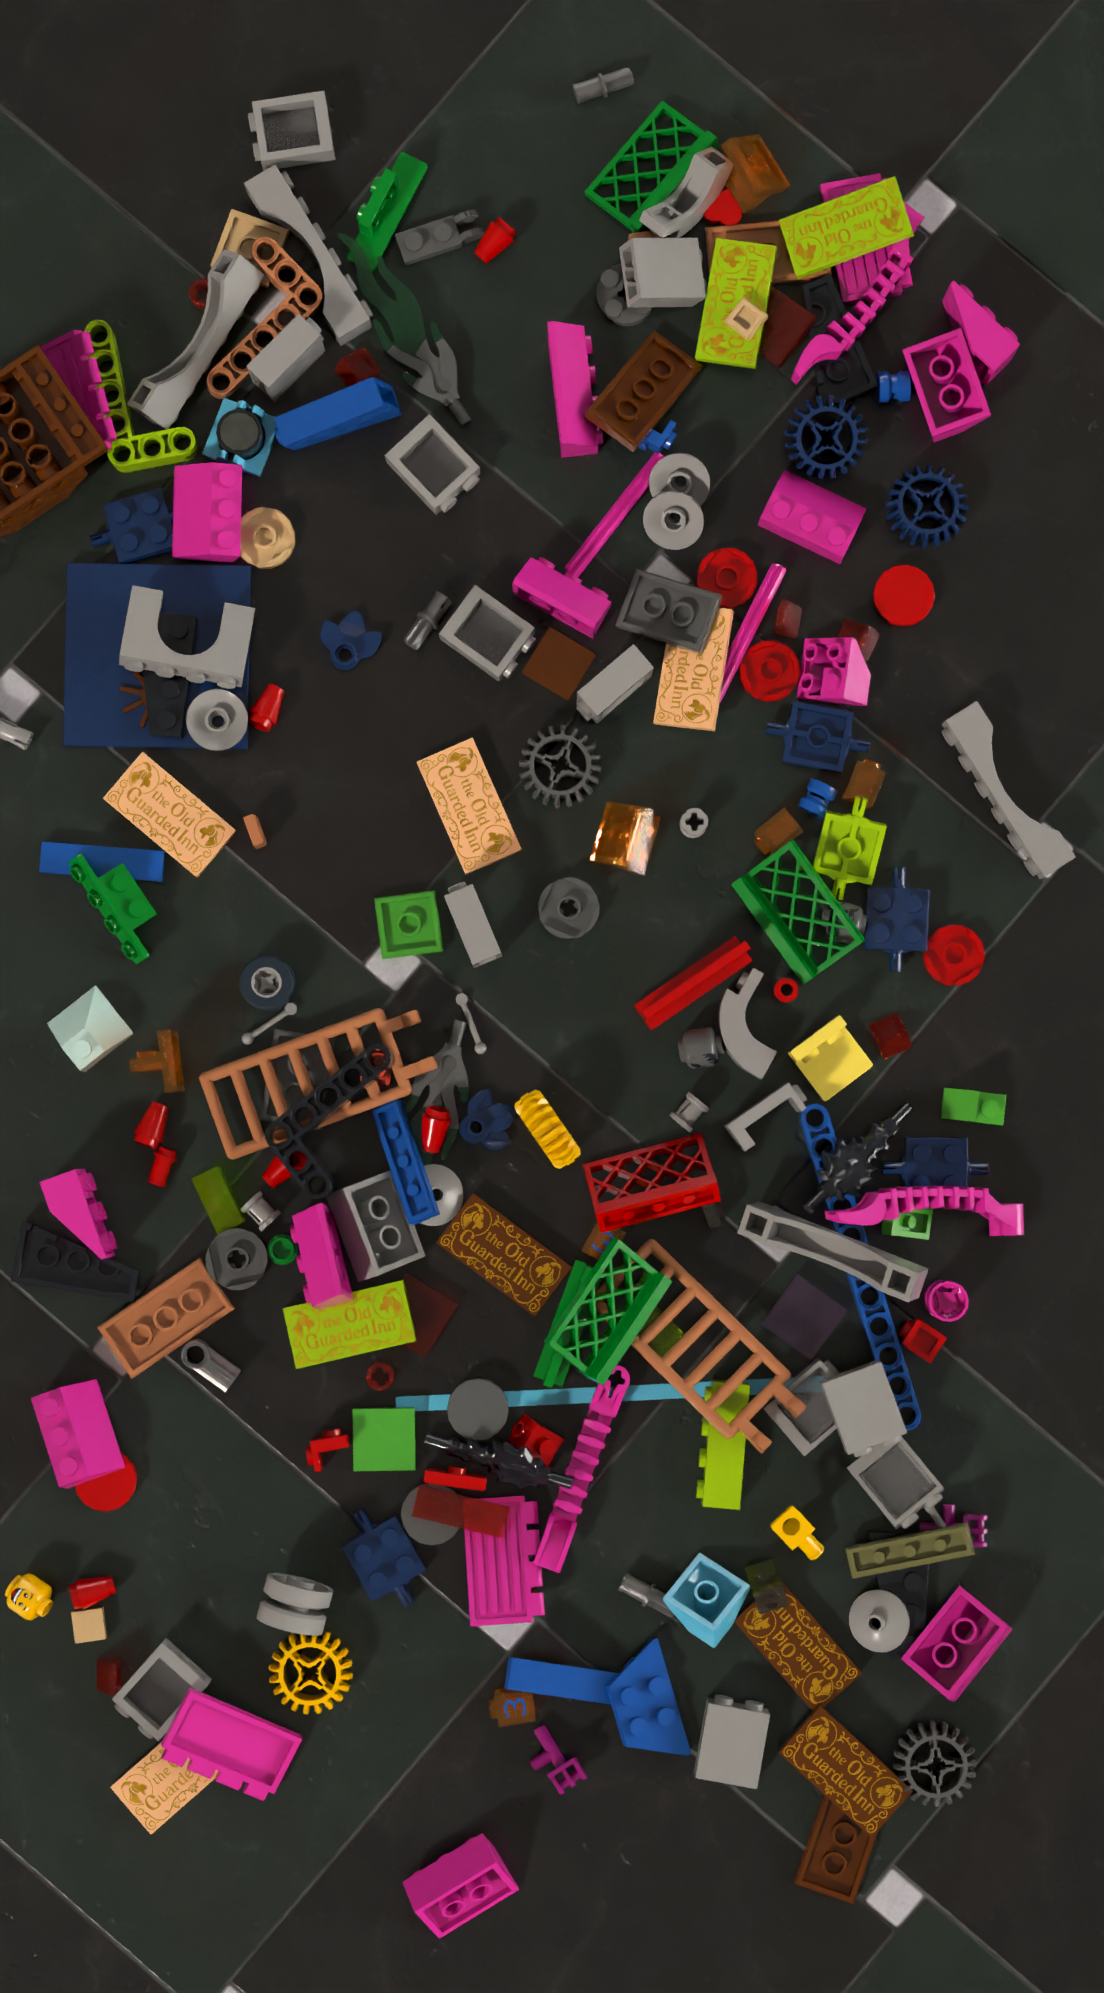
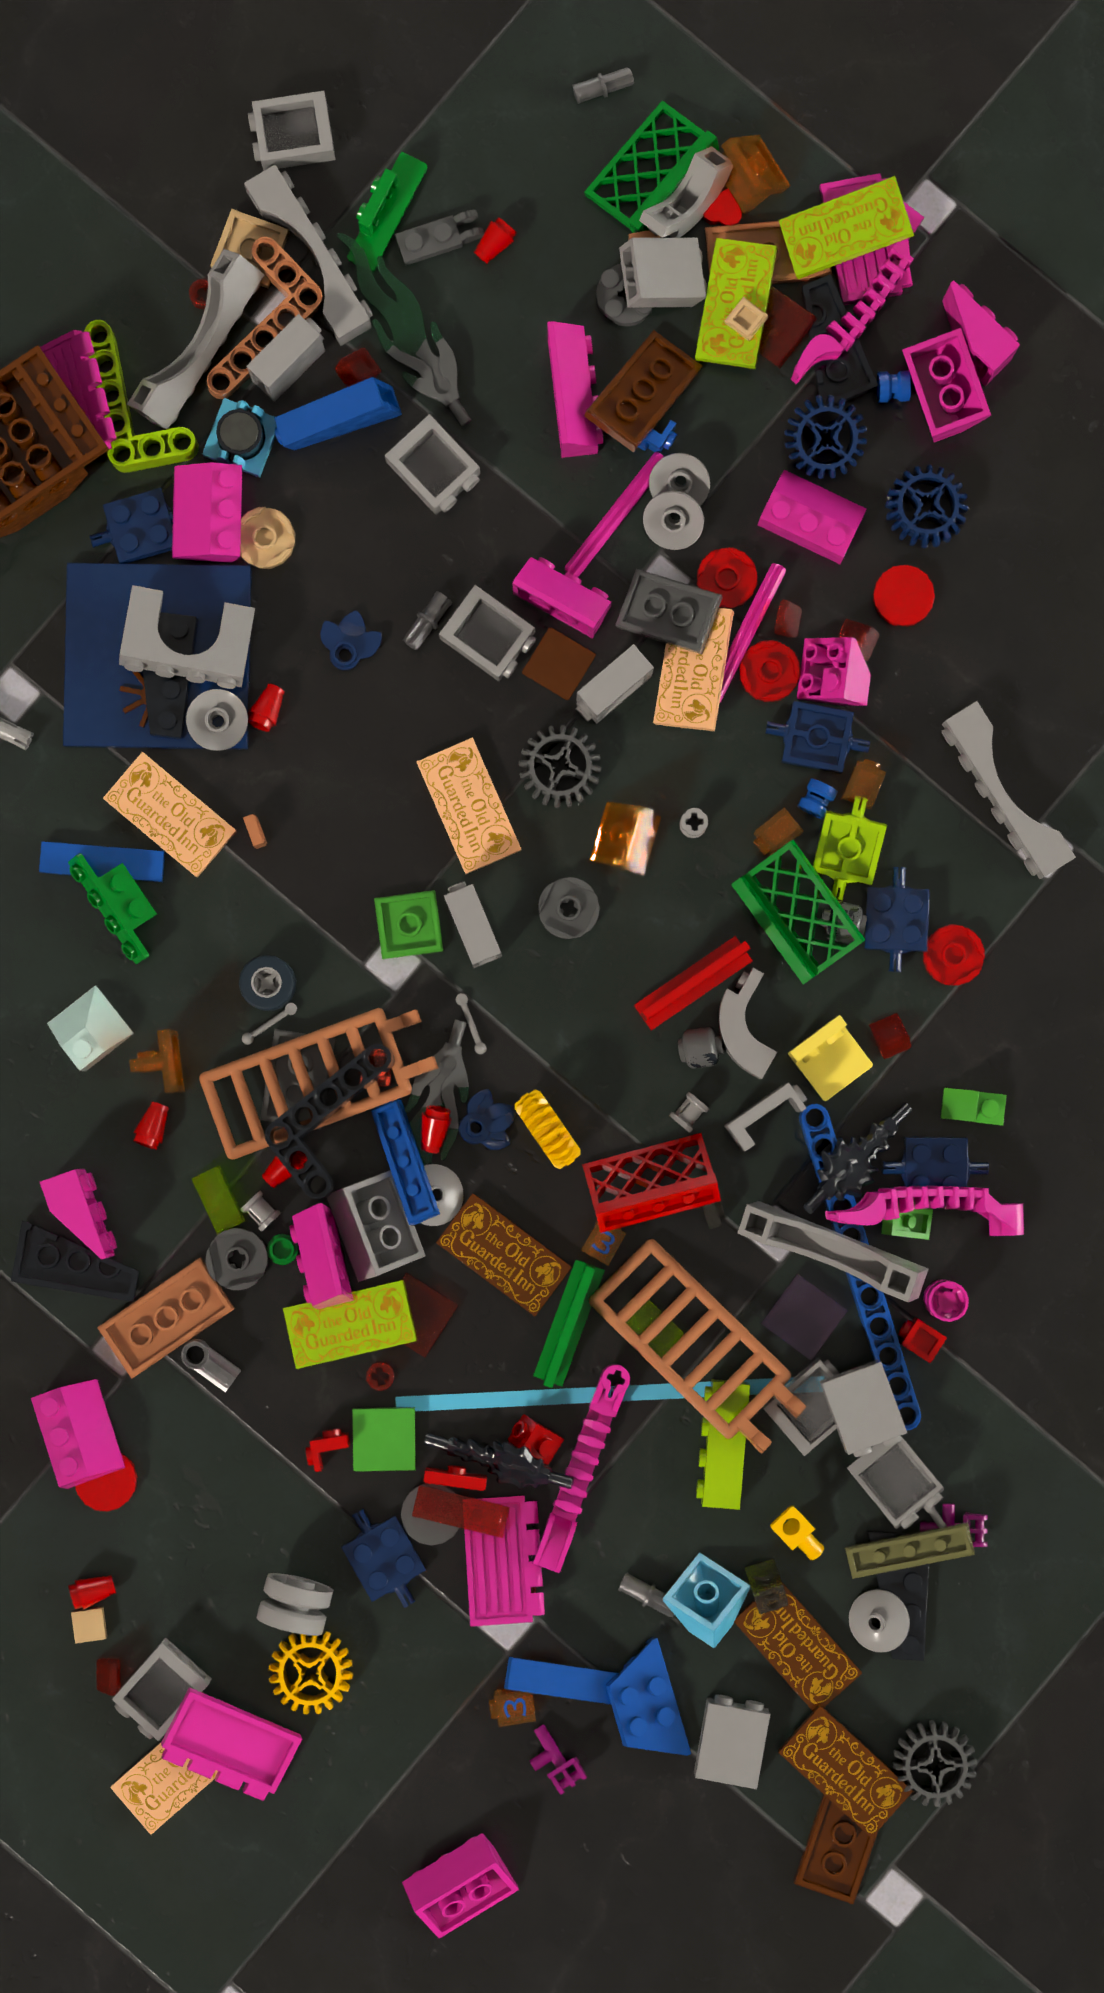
(29, 1596): yellow head -> none
(162, 1166): red pin -> none
(477, 1409): dark grey tile -> none
(622, 1323): green fence -> none
(791, 984): red pin -> none
(956, 1644): dark pink slope -> none

